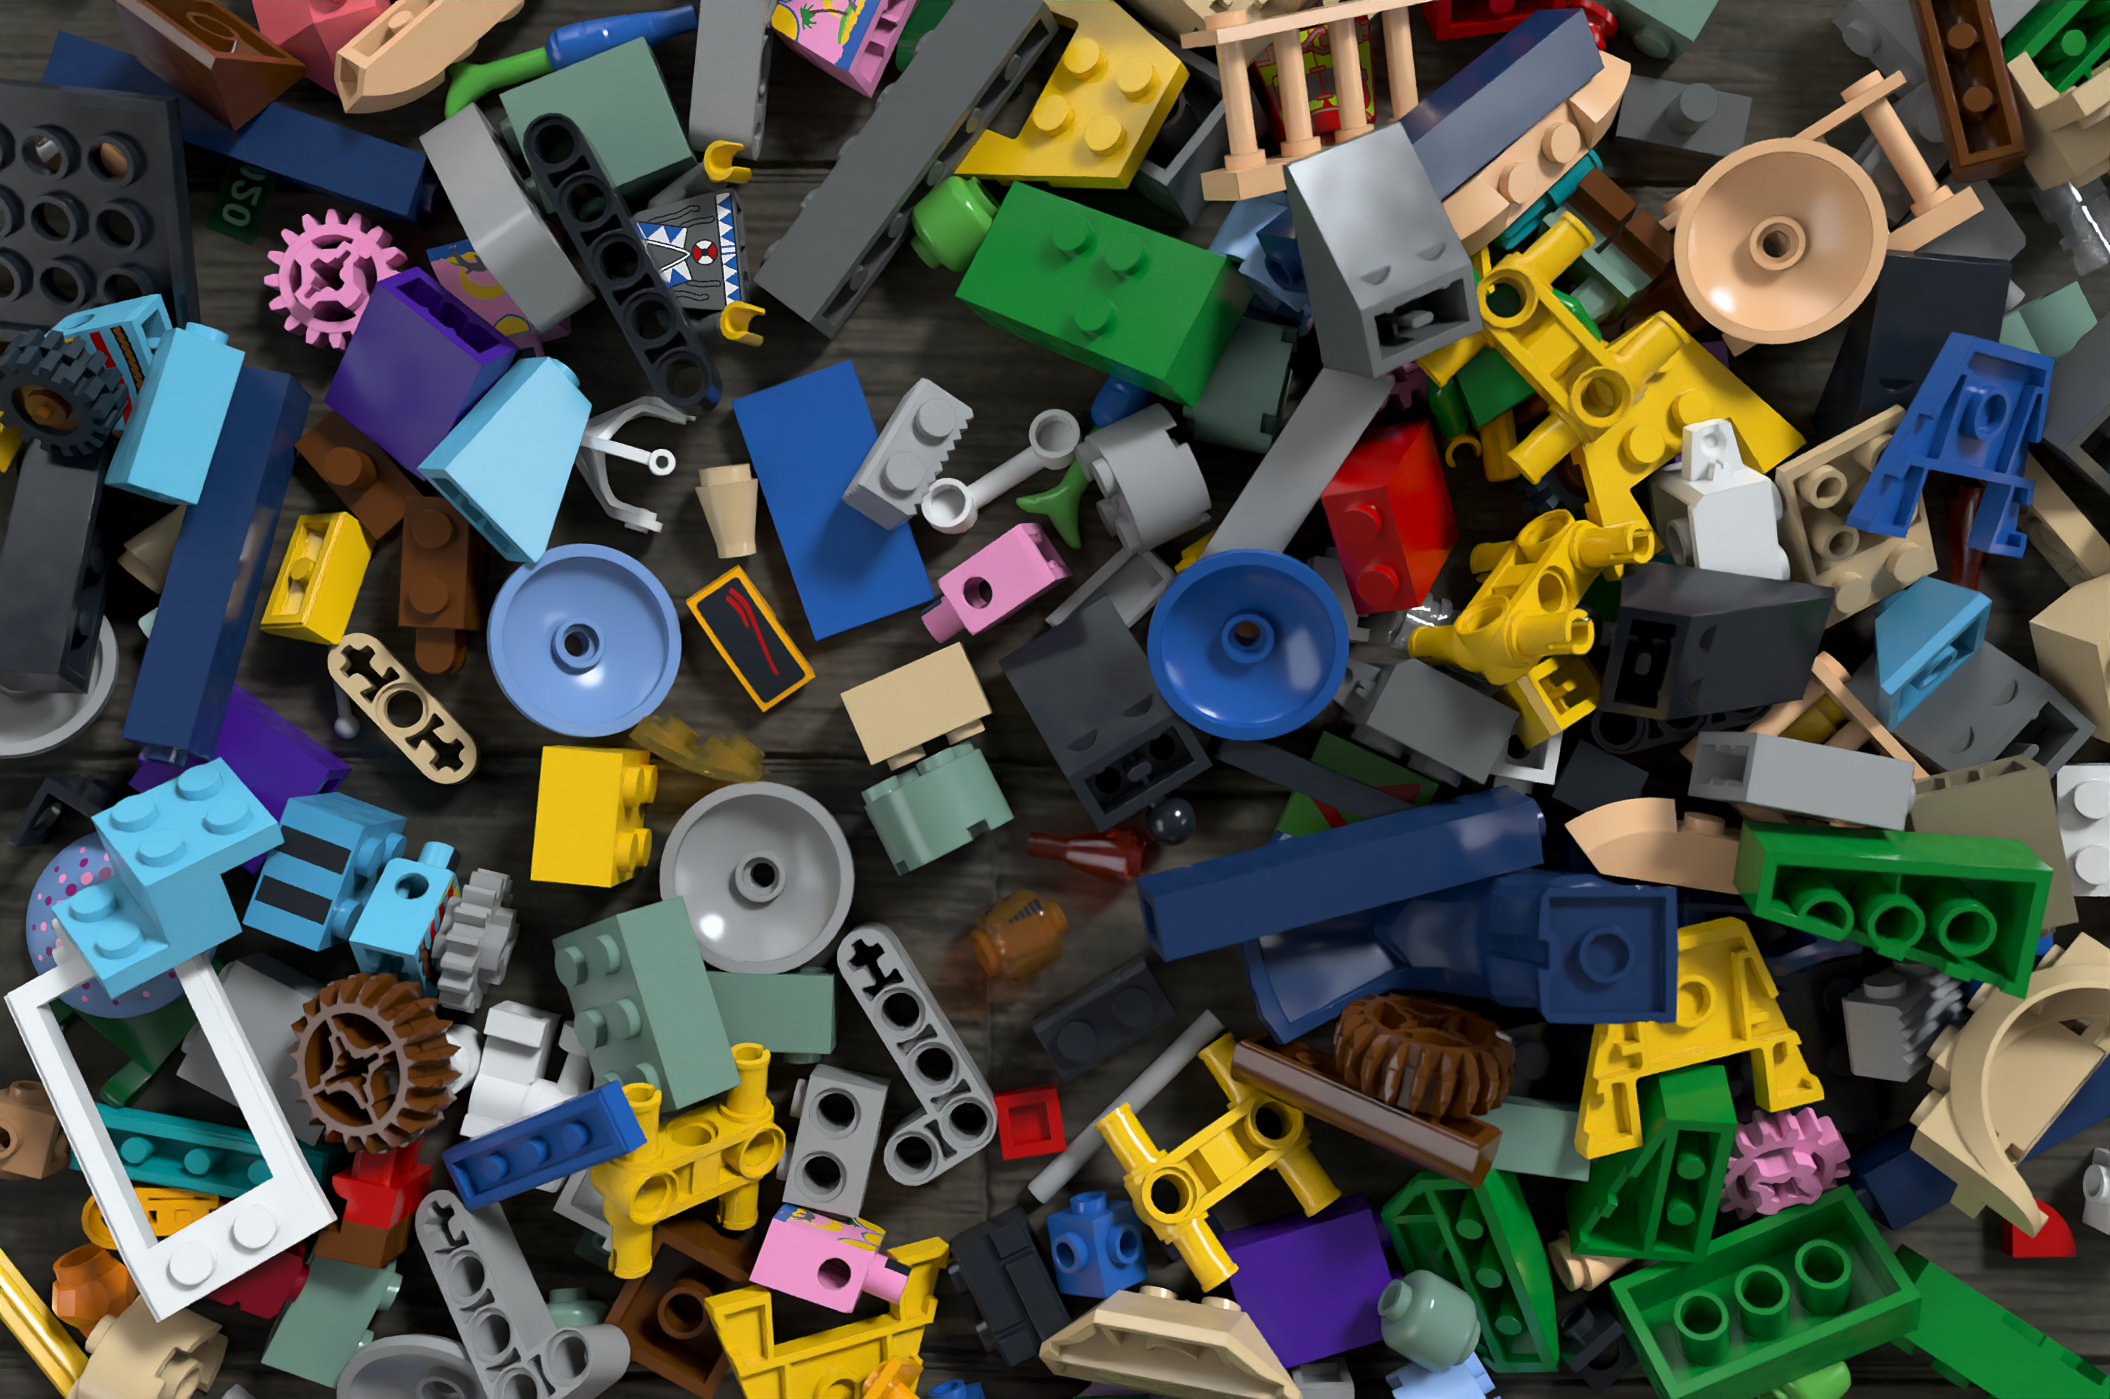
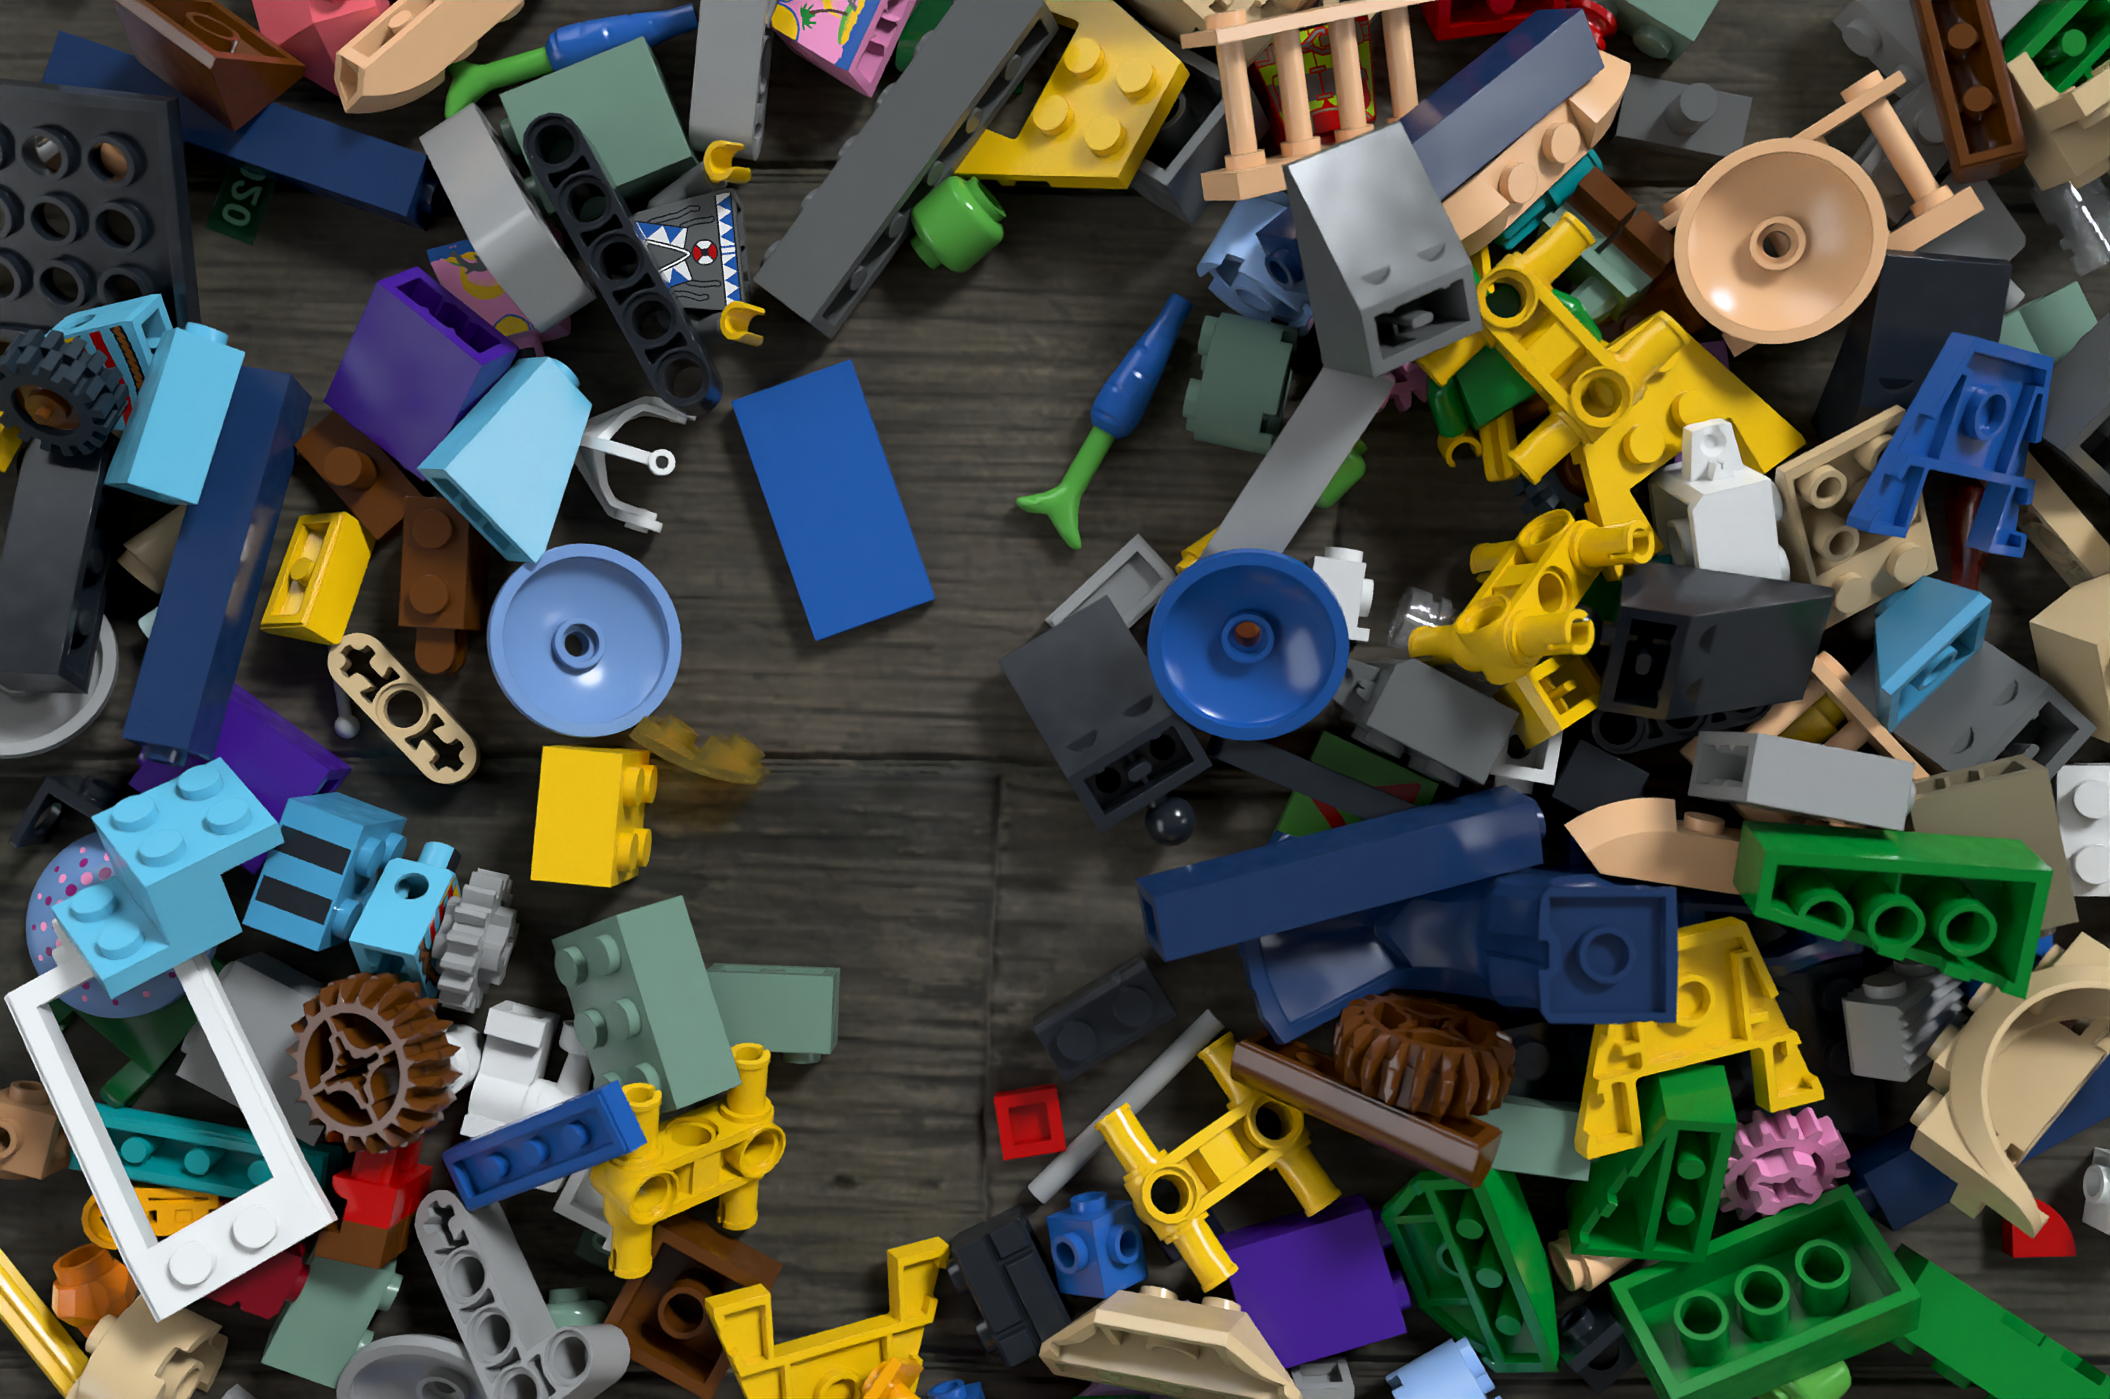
(317, 267): bright pink gear -> none
(730, 508): tan cone -> none
(732, 915): light grey dish -> none
(750, 638): black slope -> none
(805, 1254): bright pink torso -> none
(846, 1142): light grey brick -> none
(905, 1042): light grey beam -> none
(908, 455): light grey brick -> none
(917, 705): tan brick -> none
(936, 811): sand green brick -> none
(955, 507): white bar -> none
(1016, 566): bright pink torso -> none
(1019, 936): clear orange head -> none
(1106, 292): green brick -> none
(1107, 855): clear red cone -> none
(1146, 480): light grey brick -> none
(1391, 517): red brick -> none
(1429, 1320): sand green head -> none

